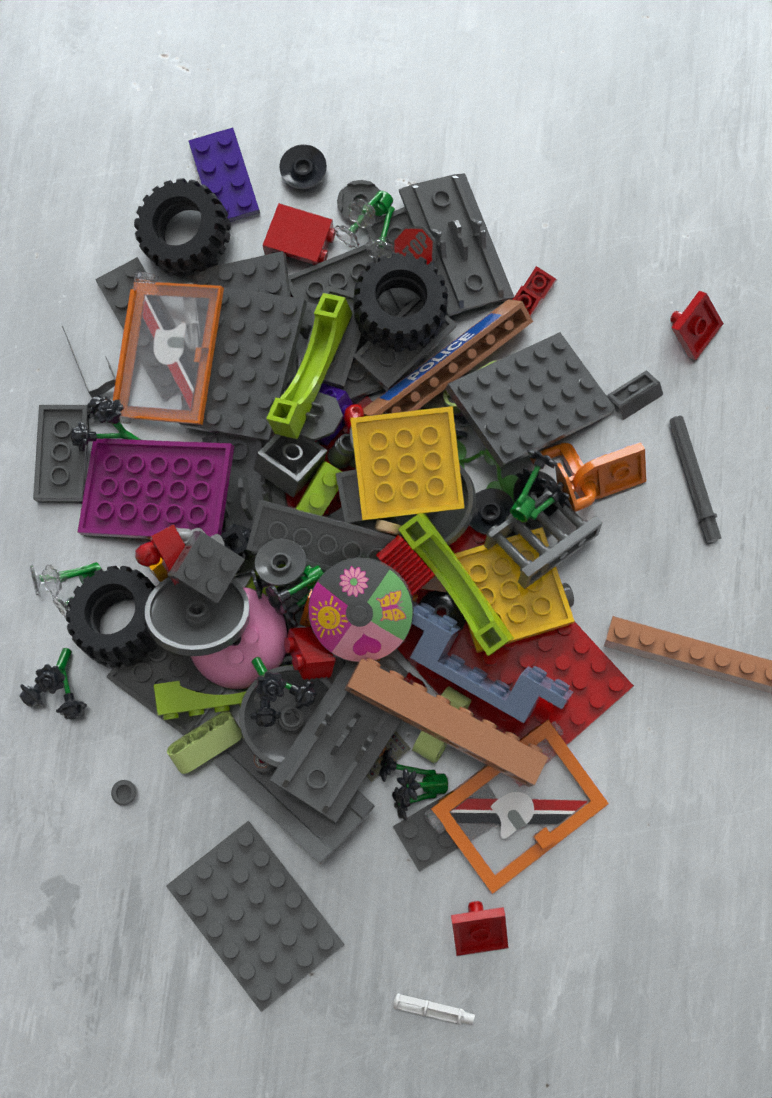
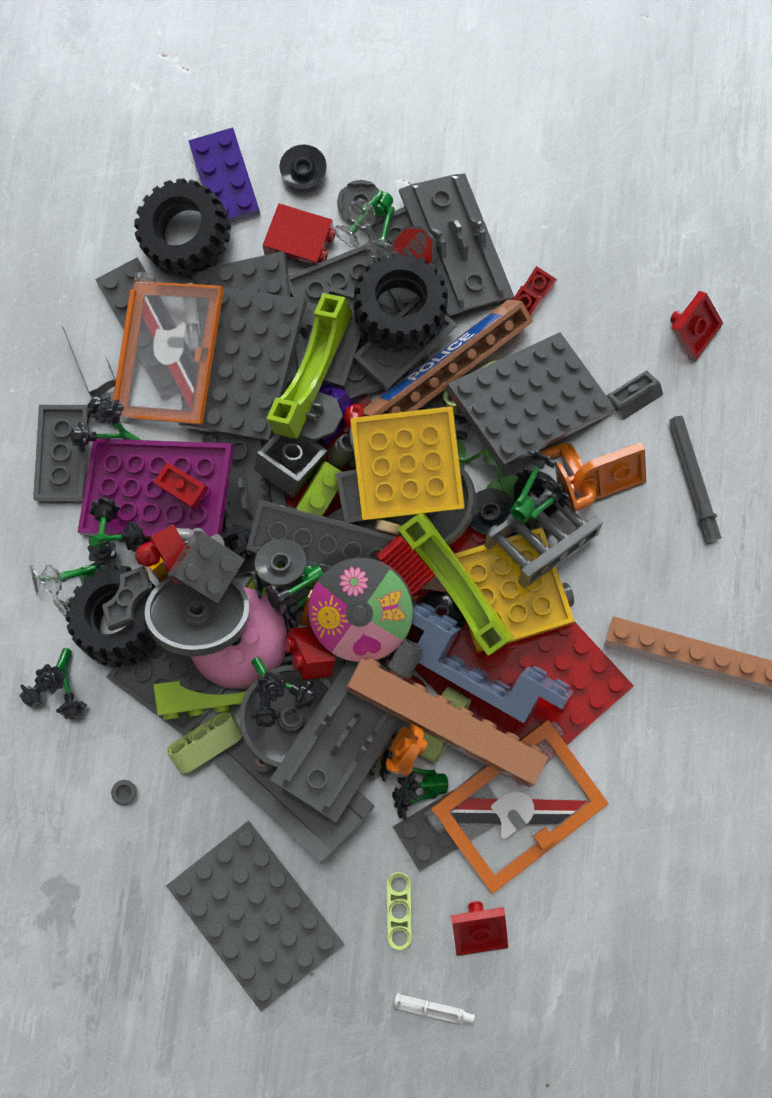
(100, 547): none -> black plant
(132, 588): none -> dark grey tile
(181, 485): none -> red plate
(395, 898): none -> yellowish green beam
(405, 658): none -> dark grey piece
(406, 747): none -> orange plate

